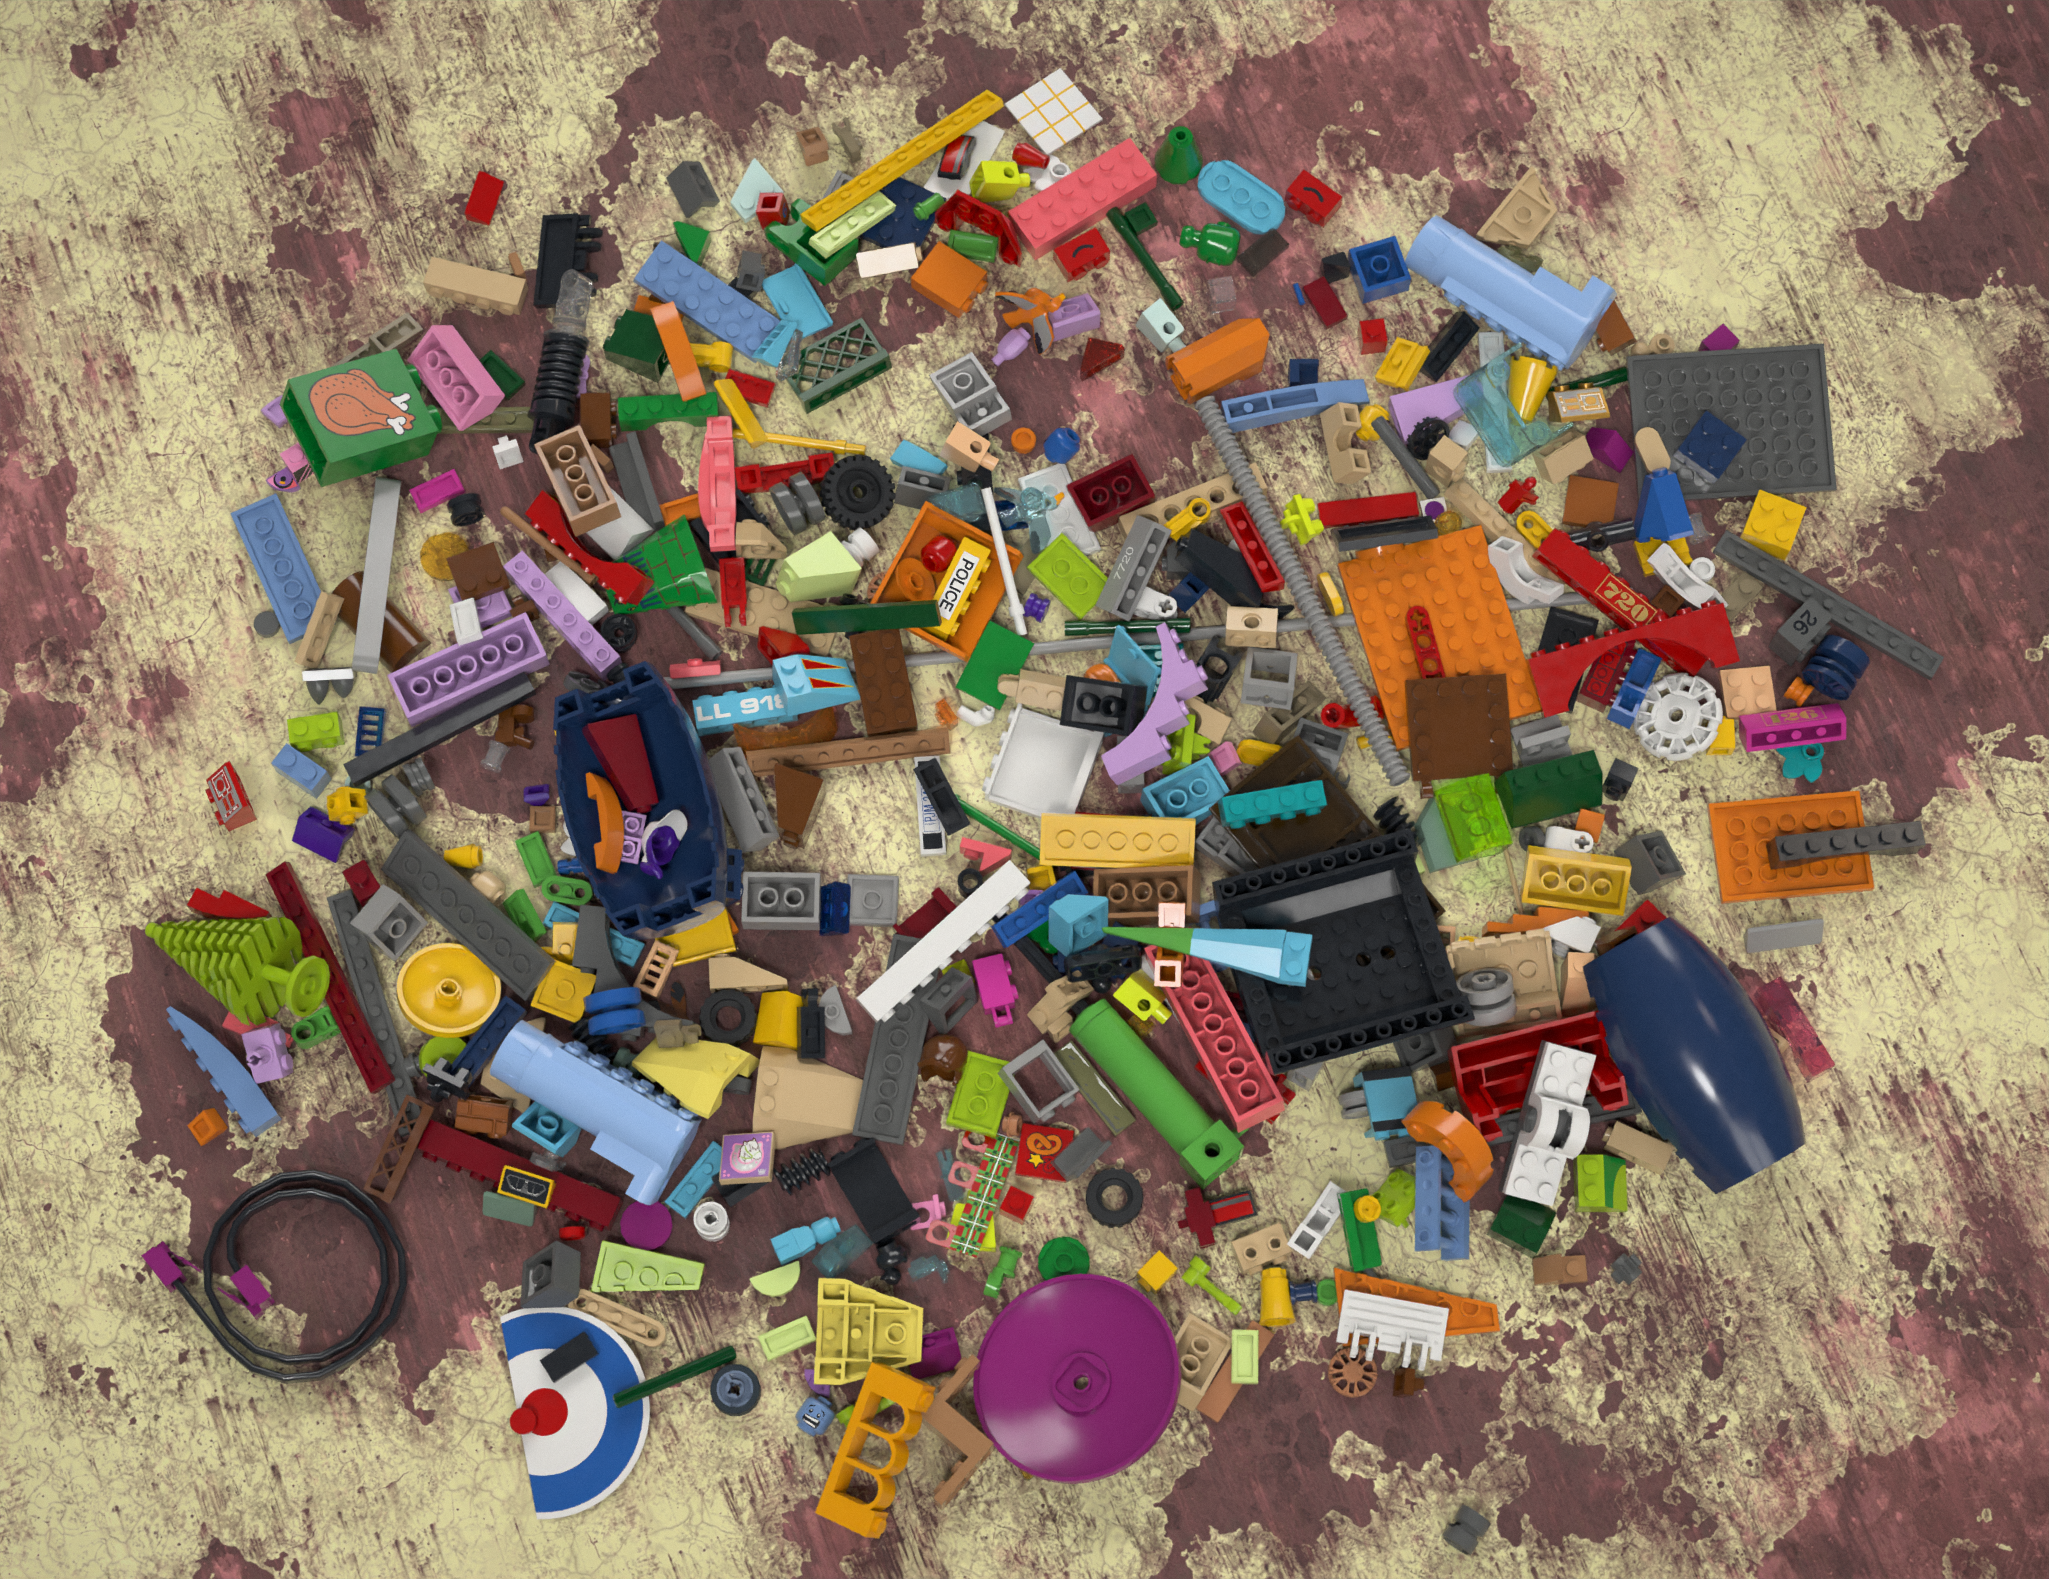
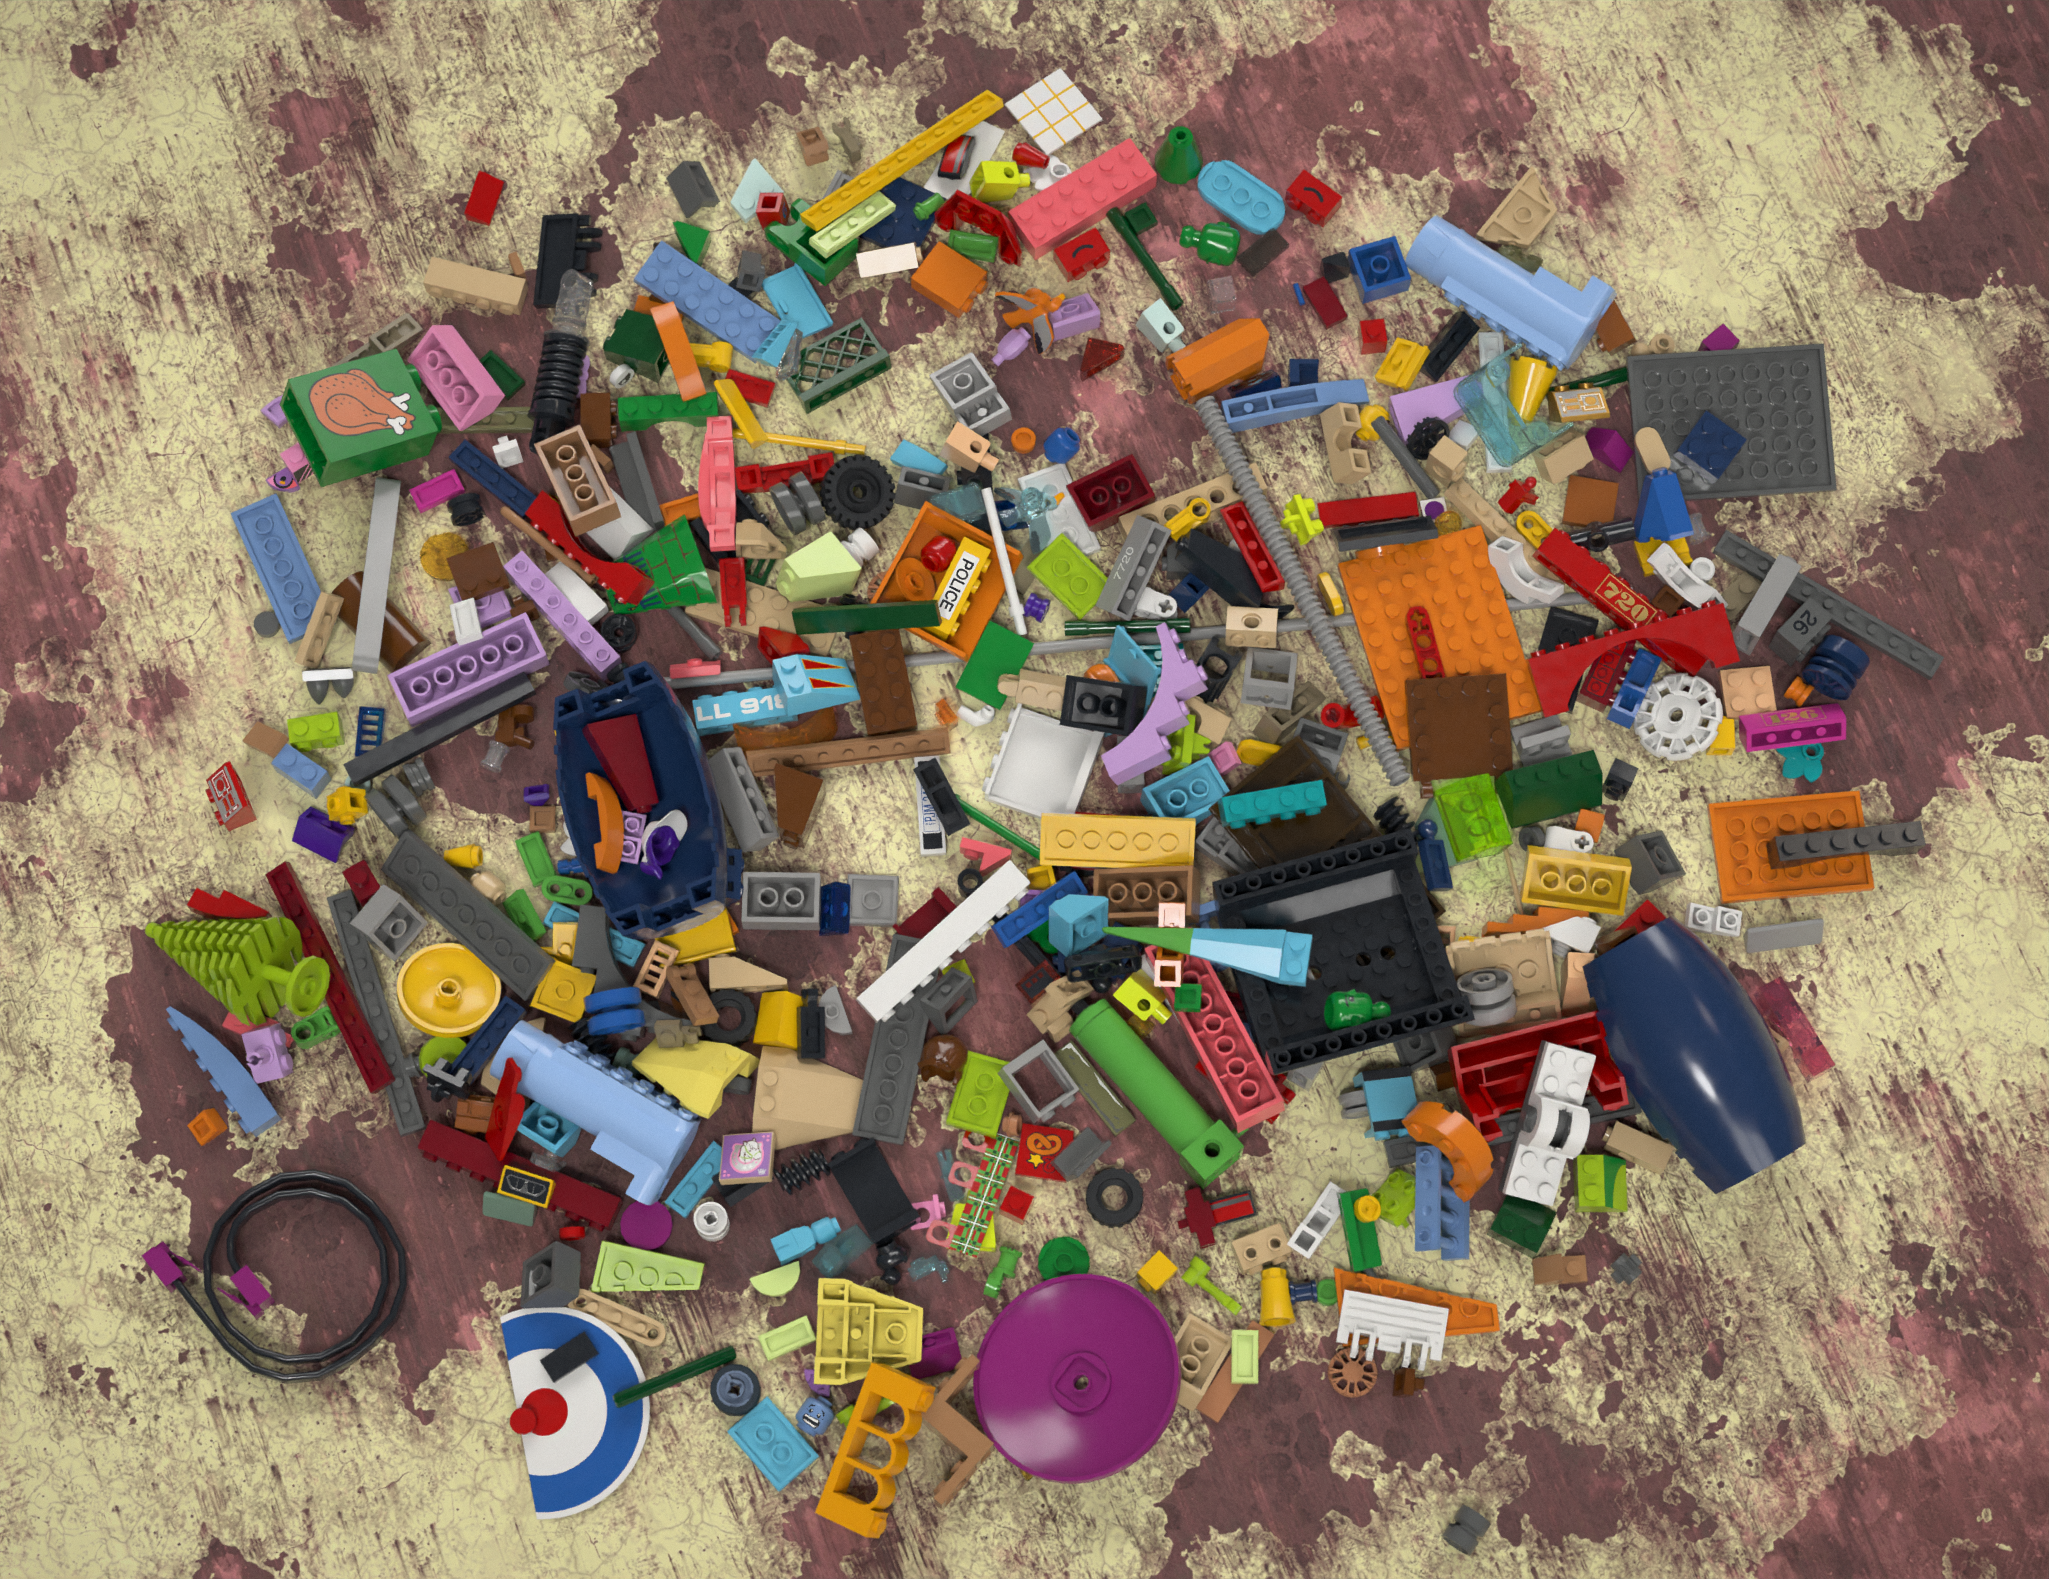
(265, 739): none -> medium nougat tile
(408, 1151): reddish brown fence -> none
(492, 478): none -> dark blue plate
(506, 1110): none -> red piece
(621, 375): none -> white tile
(692, 994): none -> medium nougat plate
(773, 1444): none -> medium azure tile
(994, 987): dark pink brick -> none
(1033, 984): none -> slope
(1188, 998): none -> green plate
(1260, 383): none -> clear blue slope
(1352, 1008): none -> green piece
(1433, 858): none -> dark blue plate
(1713, 920): none -> white slope
(1765, 603): none -> light grey slope
(1773, 524): yellow brick -> none

